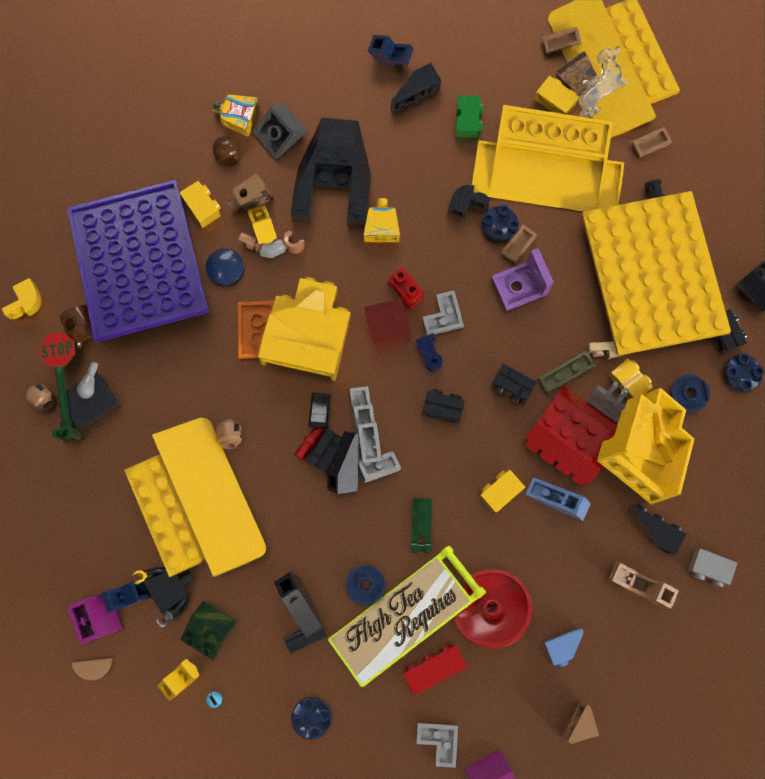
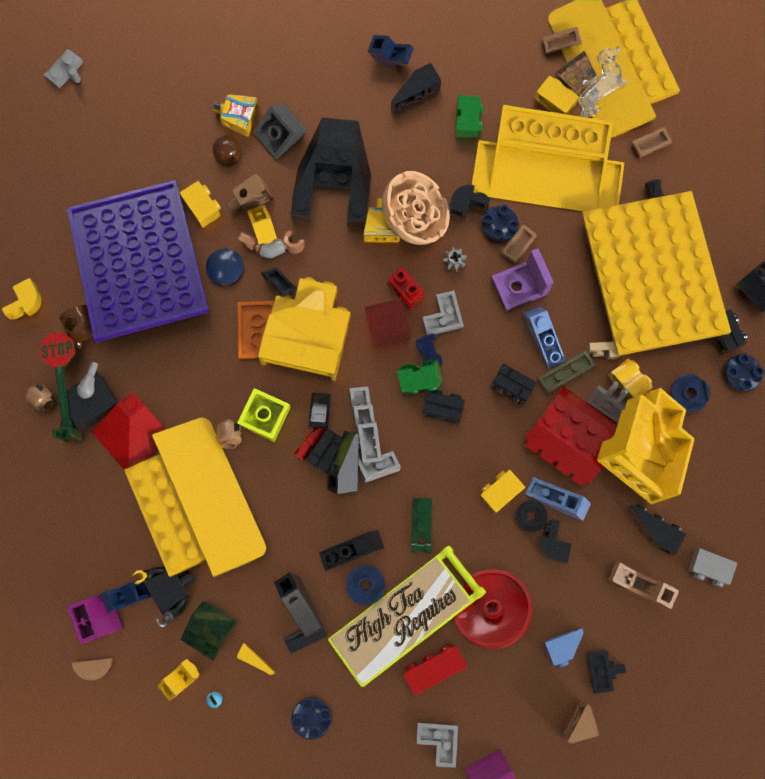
(64, 68): none -> light grey plate
(129, 431): none -> red slope
(251, 657): none -> yellow slope
(264, 415): none -> neon yellow slope
(278, 282): none -> black tile
(351, 550): none -> black slope
(416, 378): none -> green brick
(425, 213): none -> light nougat brick
(458, 255): none -> light grey gear
(530, 506): none -> black gear
(544, 336): none -> medium blue slope
(550, 547): none -> black brick
(603, 671): none -> black hinge

